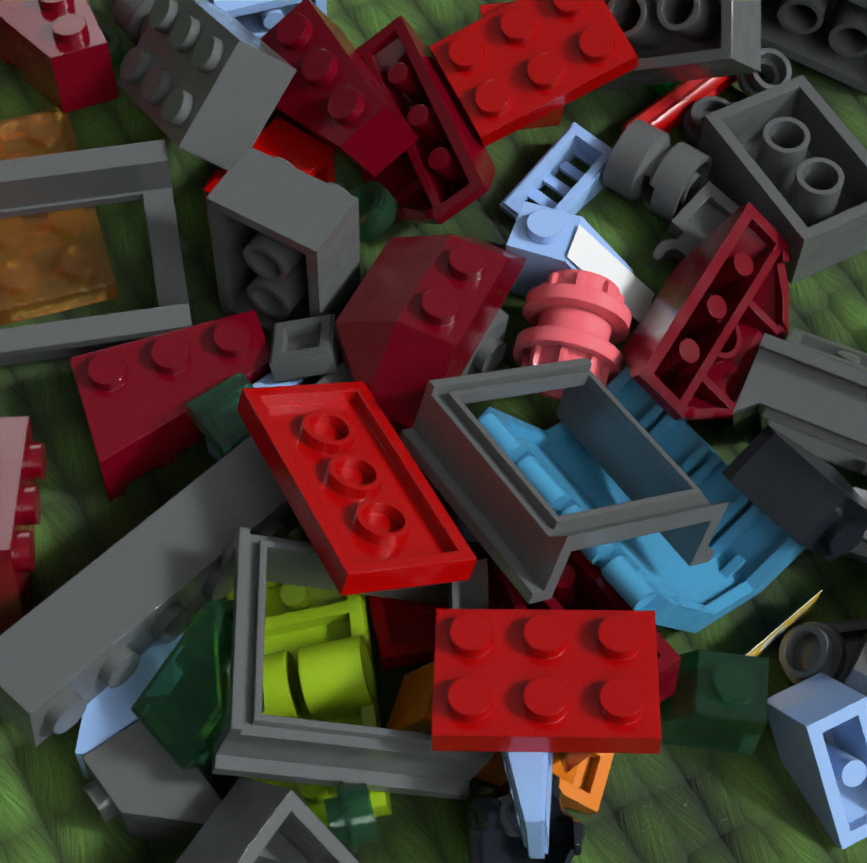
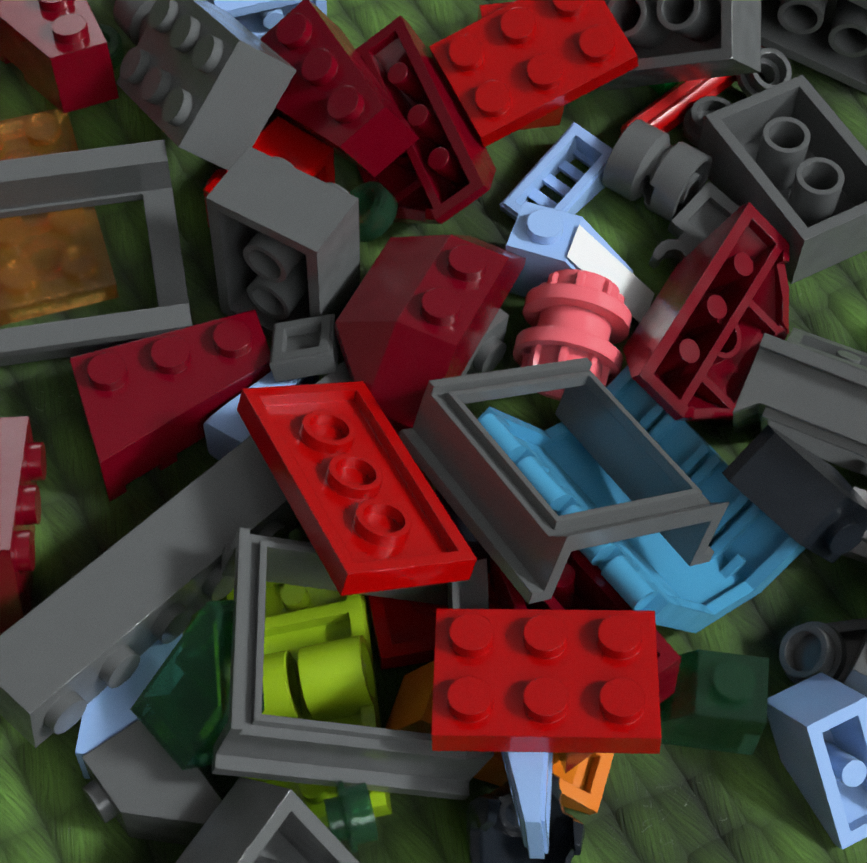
(217, 414): clear green tile -> none
(784, 627): yellow sticker -> none

